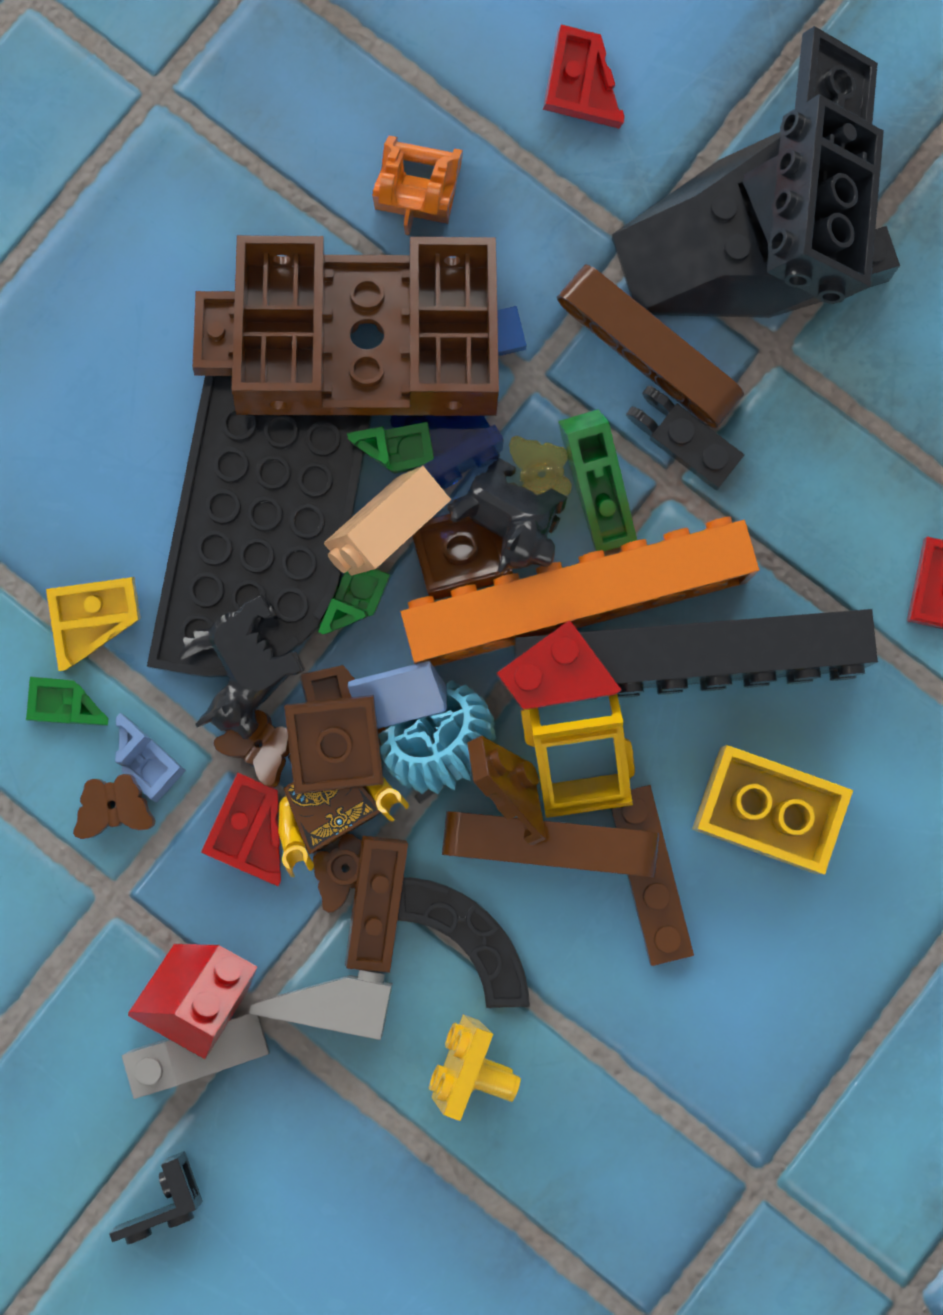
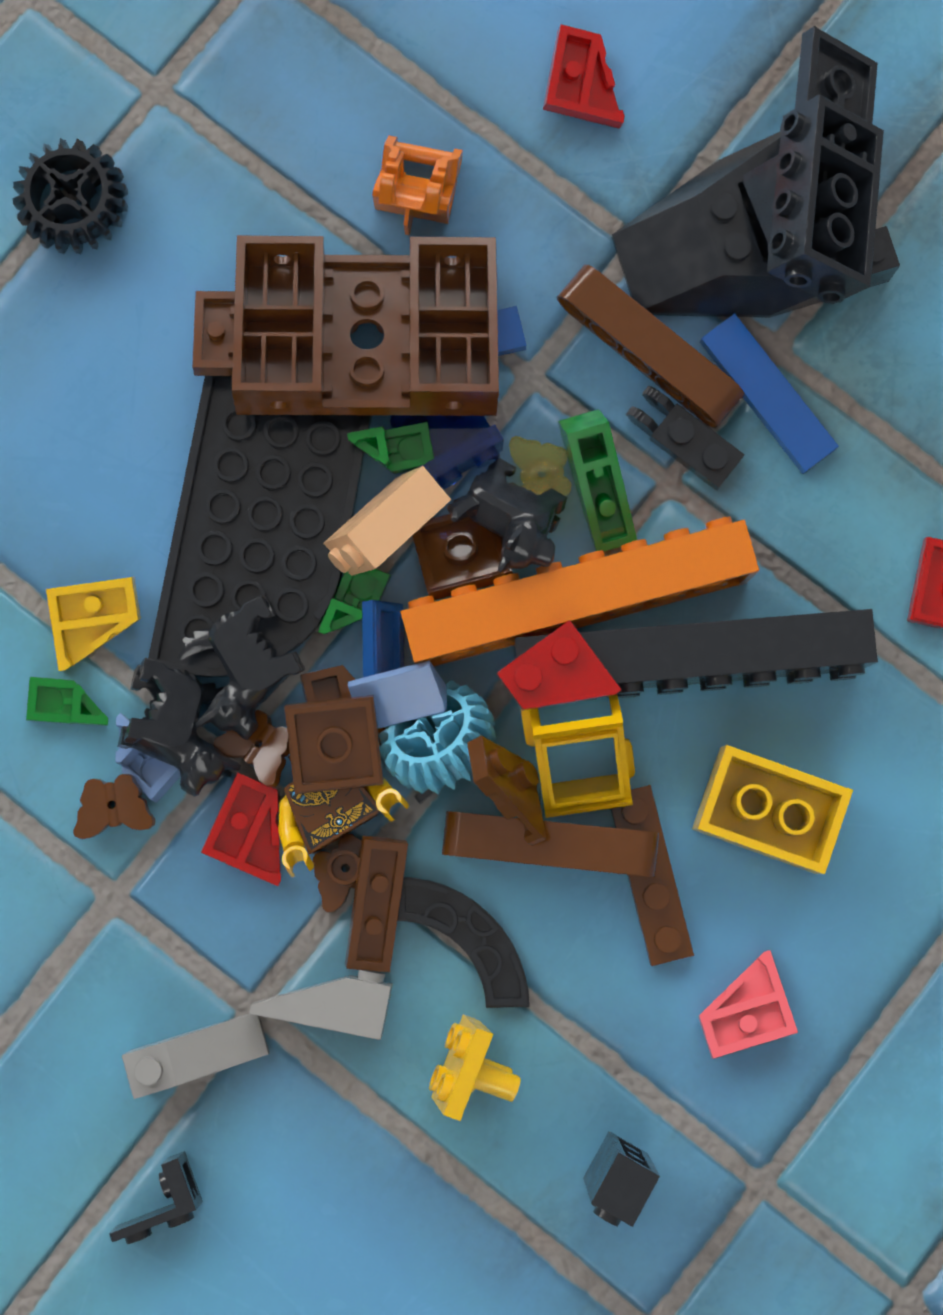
(90, 173): none -> black gear
(170, 726): none -> black animal
(194, 995): red slope -> none
(382, 637): none -> blue tile
(620, 1180): none -> black brick
(748, 1011): none -> coral wing
(769, 394): none -> blue tile

